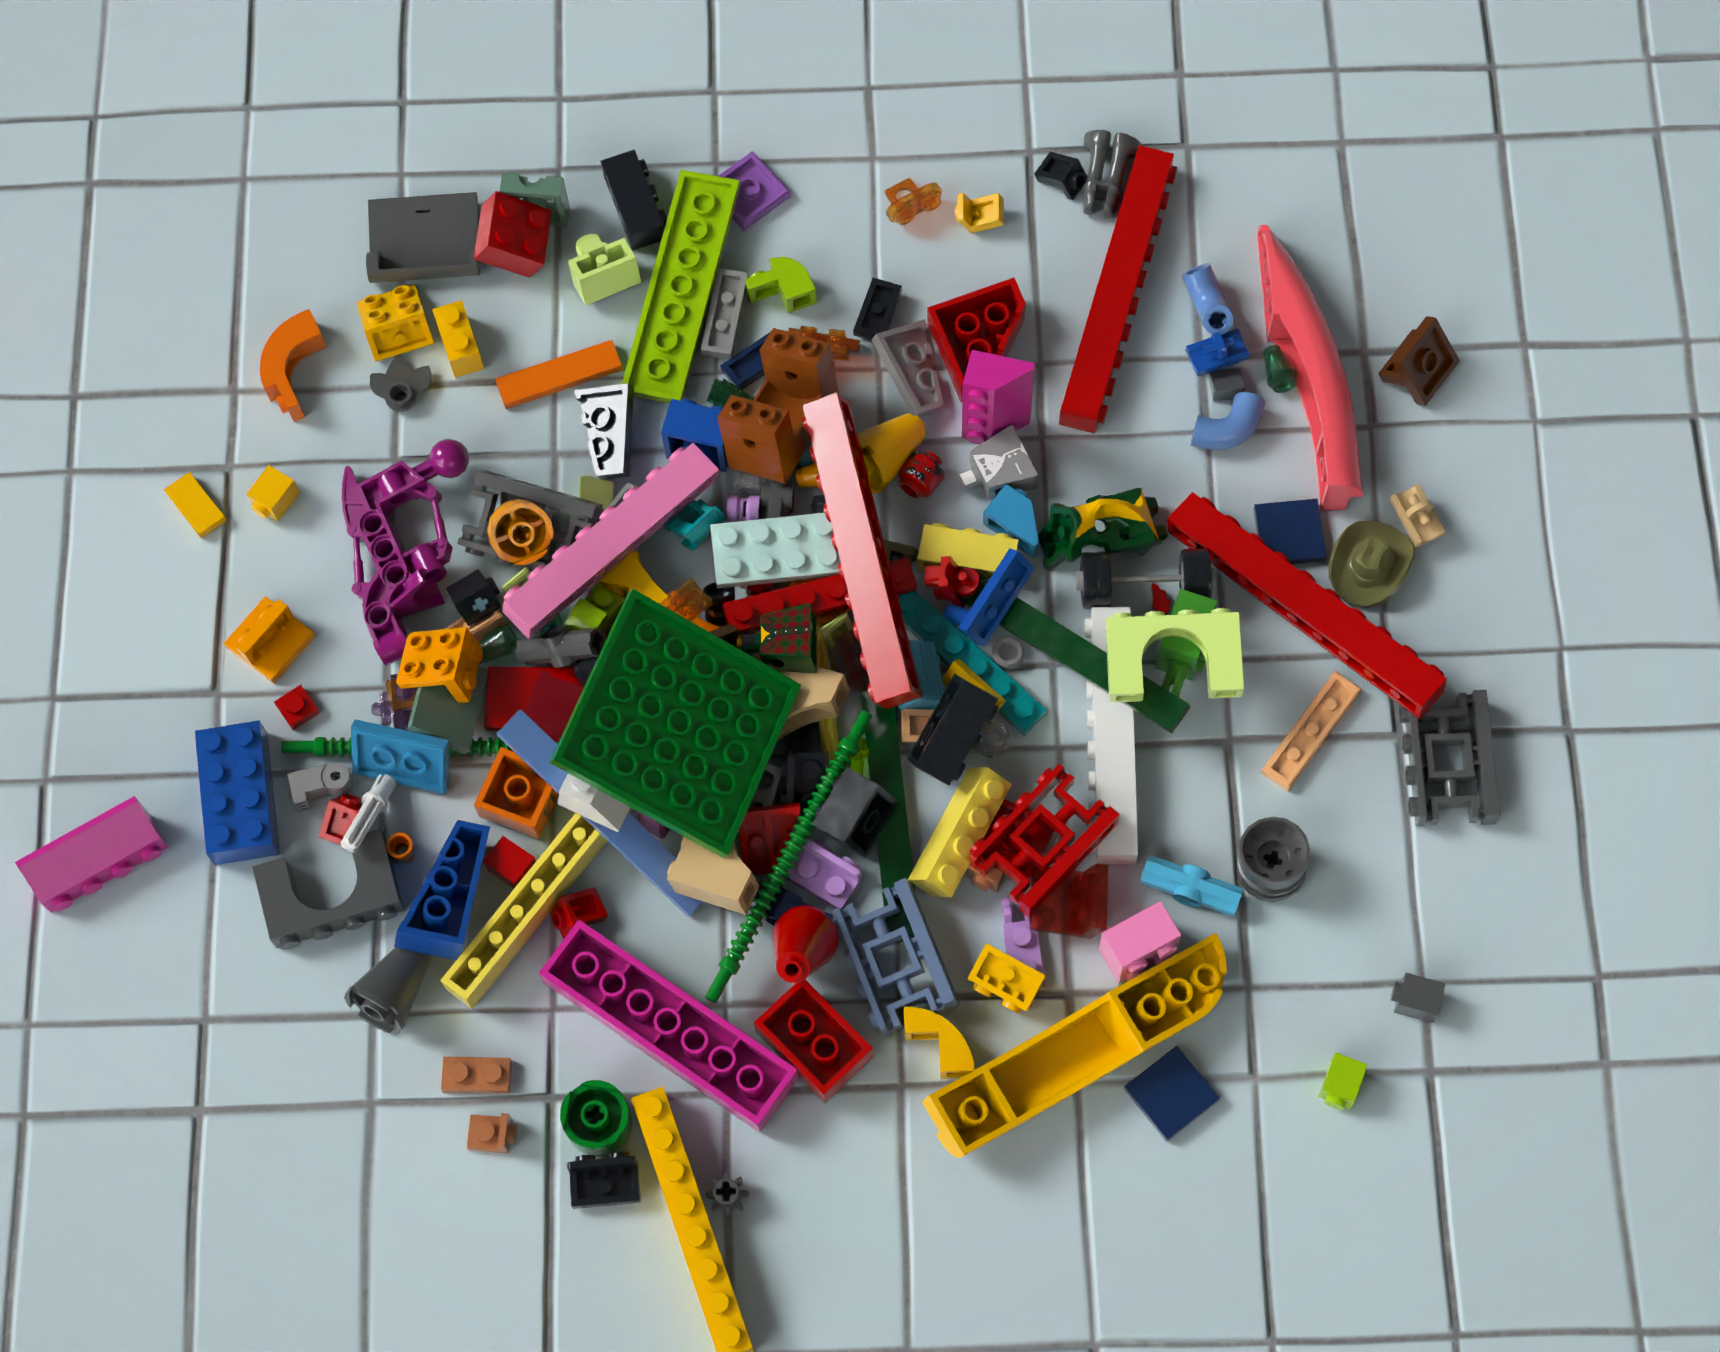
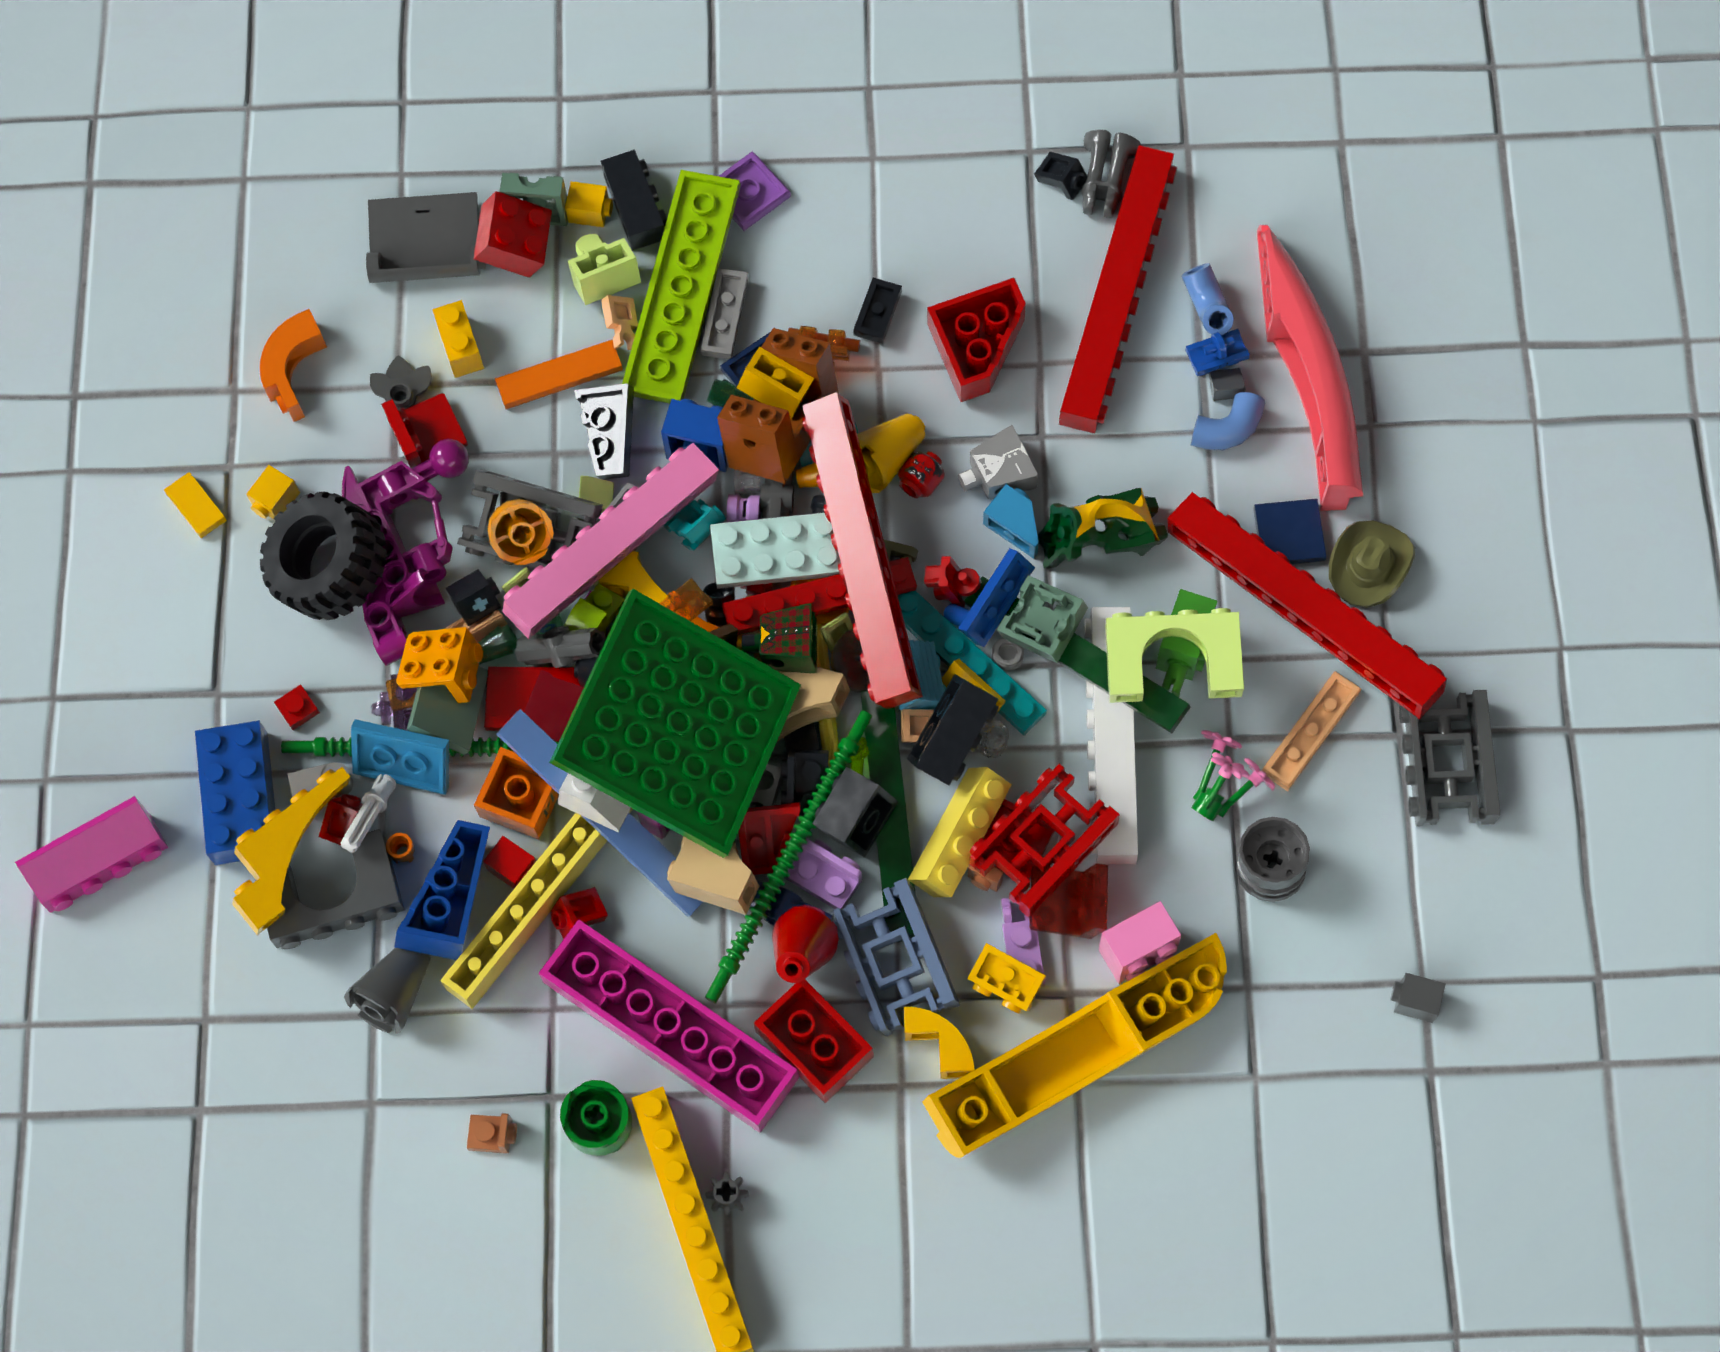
(269, 639): light orange bracket -> none
(271, 848): none -> yellow arch
(296, 538): none -> black tyre
(394, 322): yellow bracket -> none
(423, 427): none -> red bracket
(476, 1075): nougat plate -> none
(588, 204): none -> yellow brick
(604, 1180): black bracket -> none
(622, 317): none -> light nougat plate
(774, 382): none -> yellow brick
(784, 278): lime brick -> none
(910, 366): light grey wing -> none
(919, 200): clear orange bracket -> none
(966, 547): light yellow brick -> none
(981, 212): yellow bracket -> none
(995, 395): dark pink slope -> none
(1048, 627): none -> sand green brick
(1096, 582): black axle -> none
(1159, 601): red piece -> none
(1171, 1093): dark blue tile -> none
(1191, 885): medium azure piece -> none
(1209, 801): none -> plant
(1279, 371): clear green cone -> none
(1342, 1081): lime brick -> none
(1417, 515): tan hips -> none
(1421, 361): reddish brown bracket -> none

